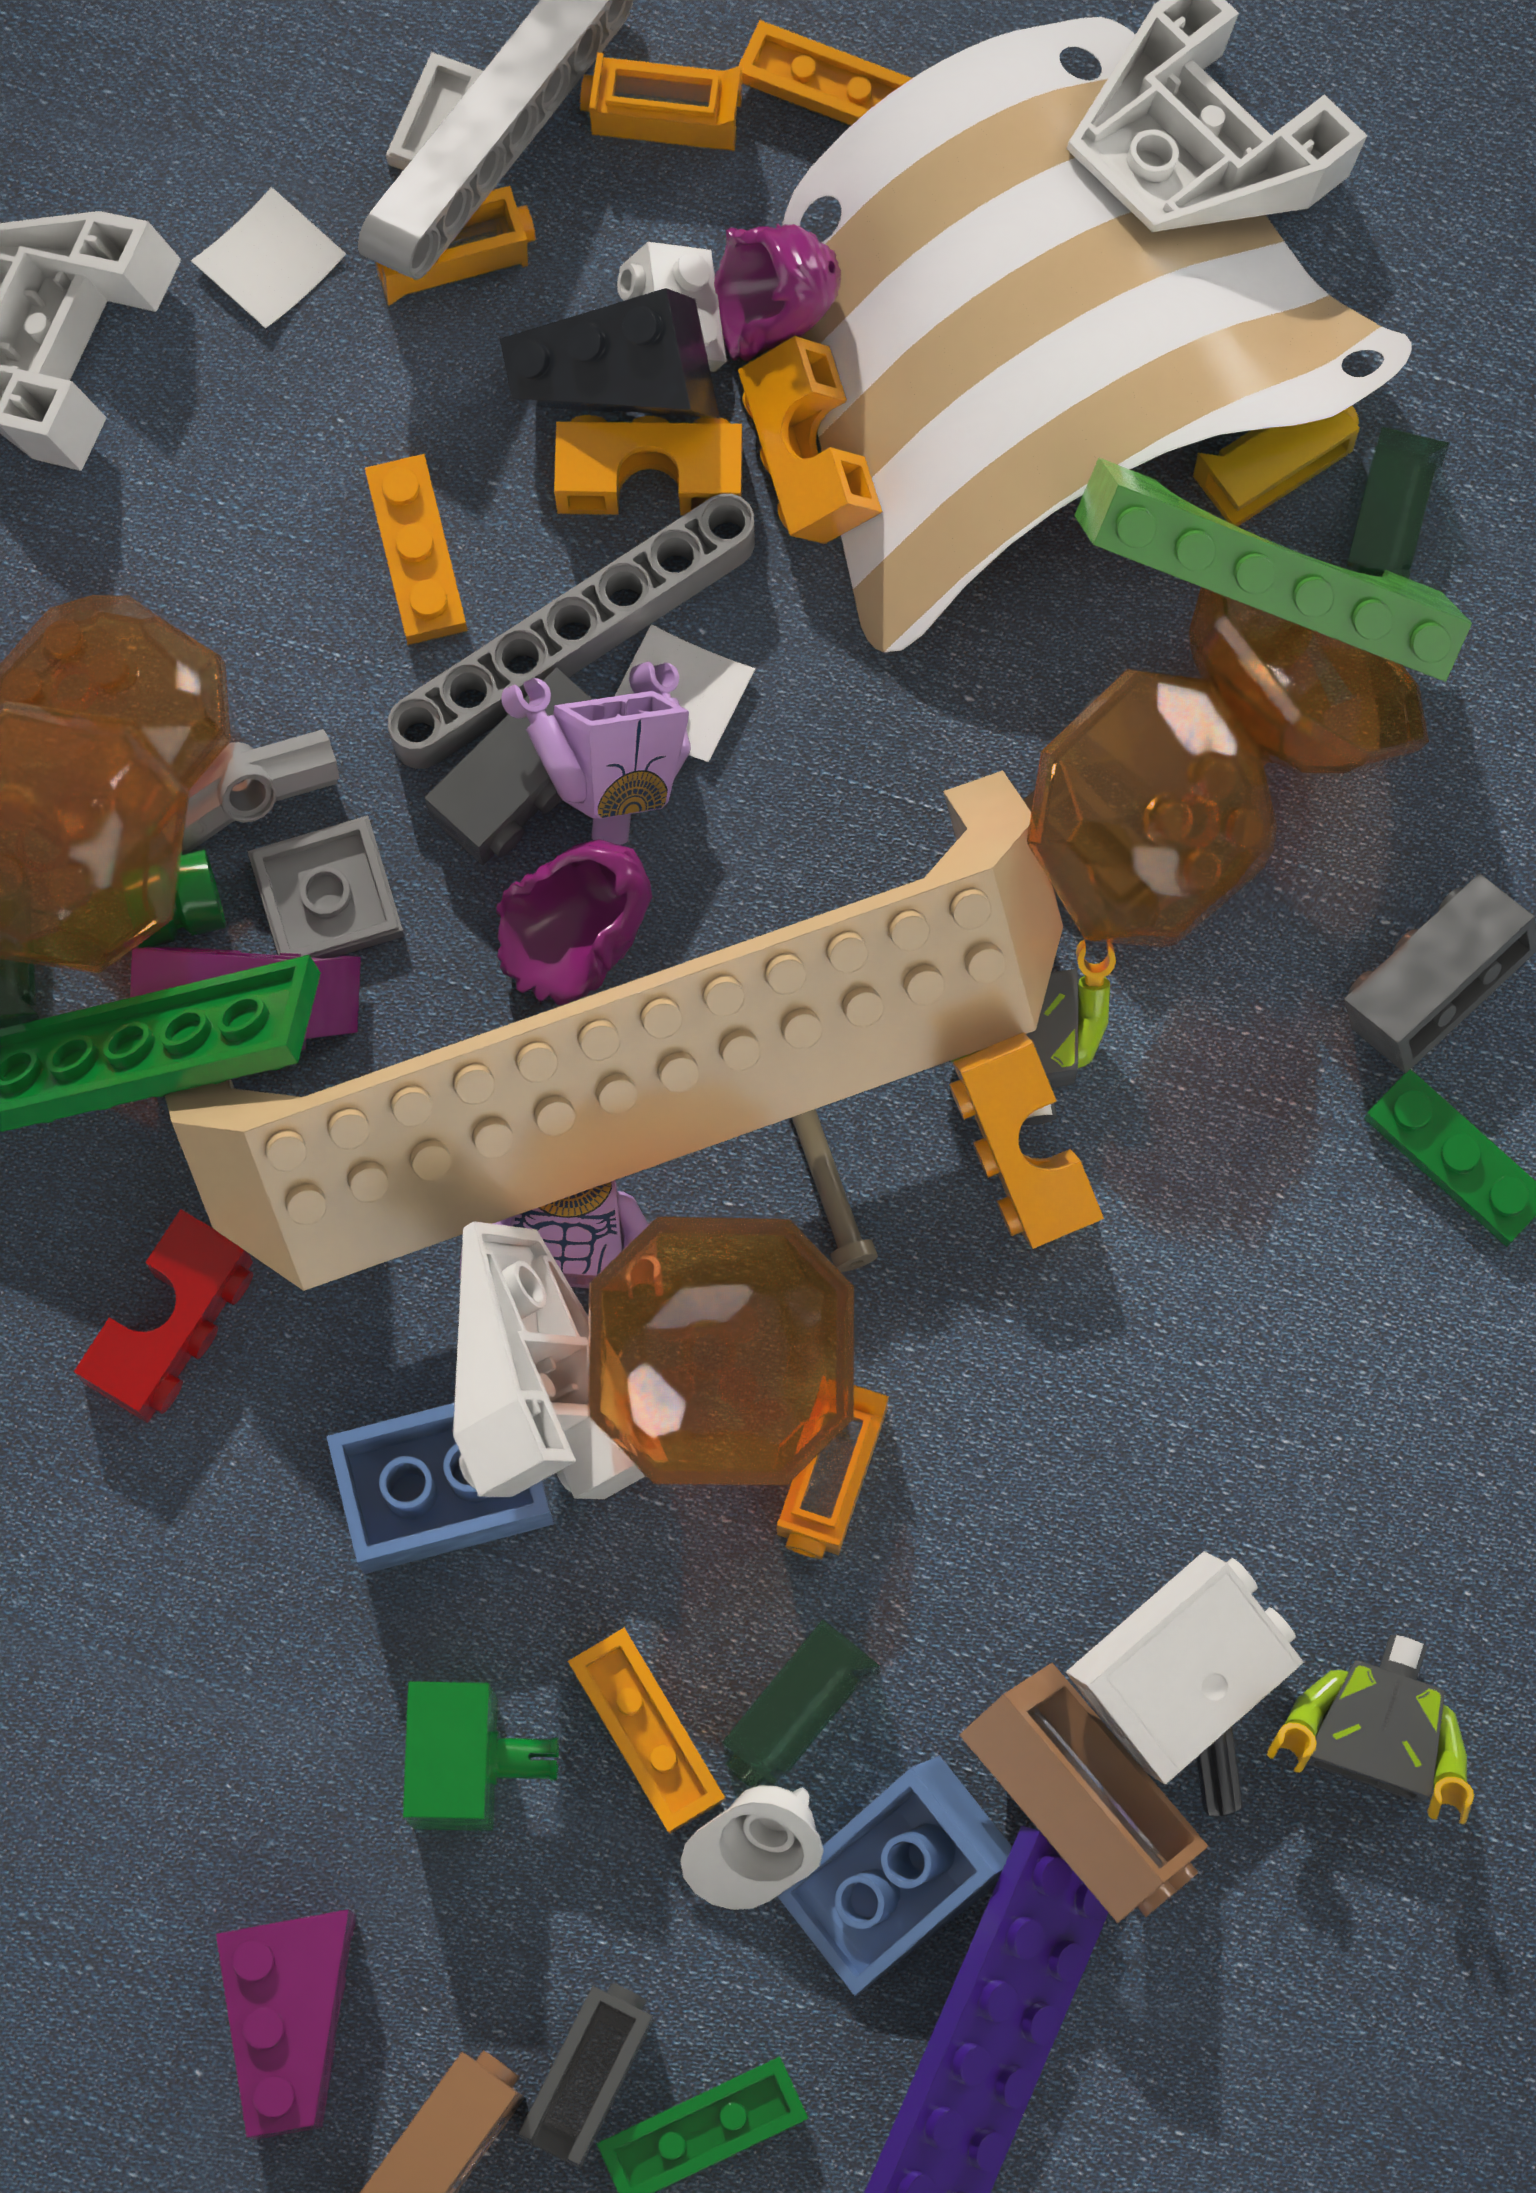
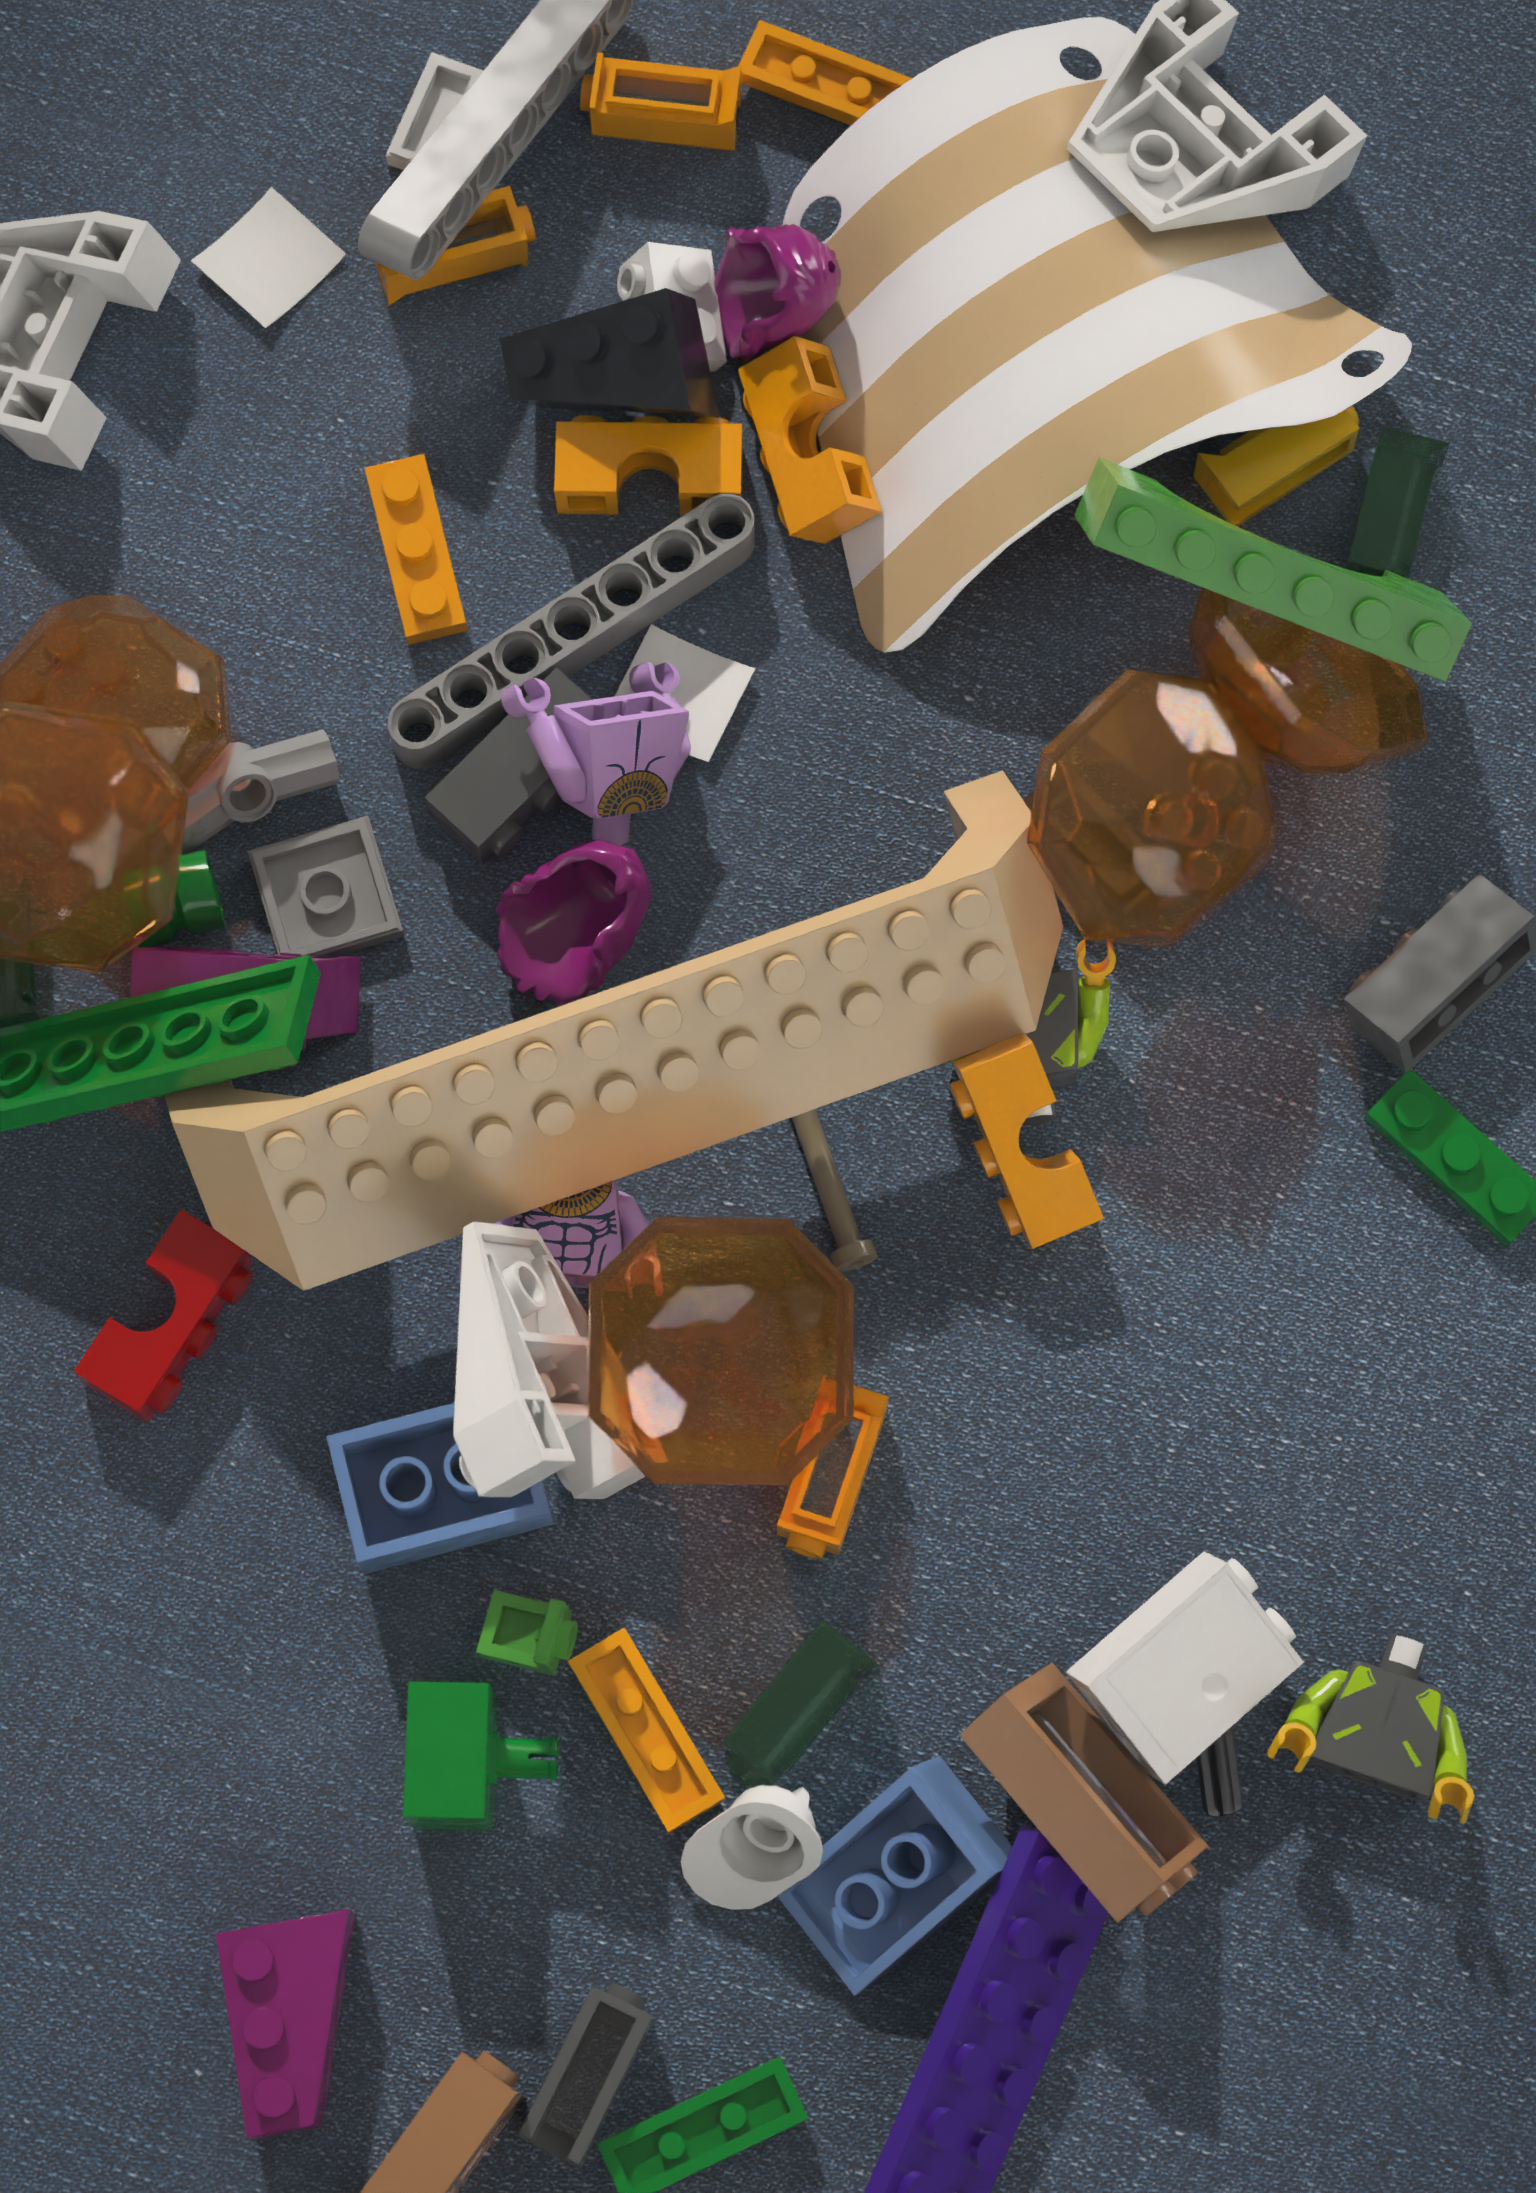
(527, 1632): none -> bright green bracket

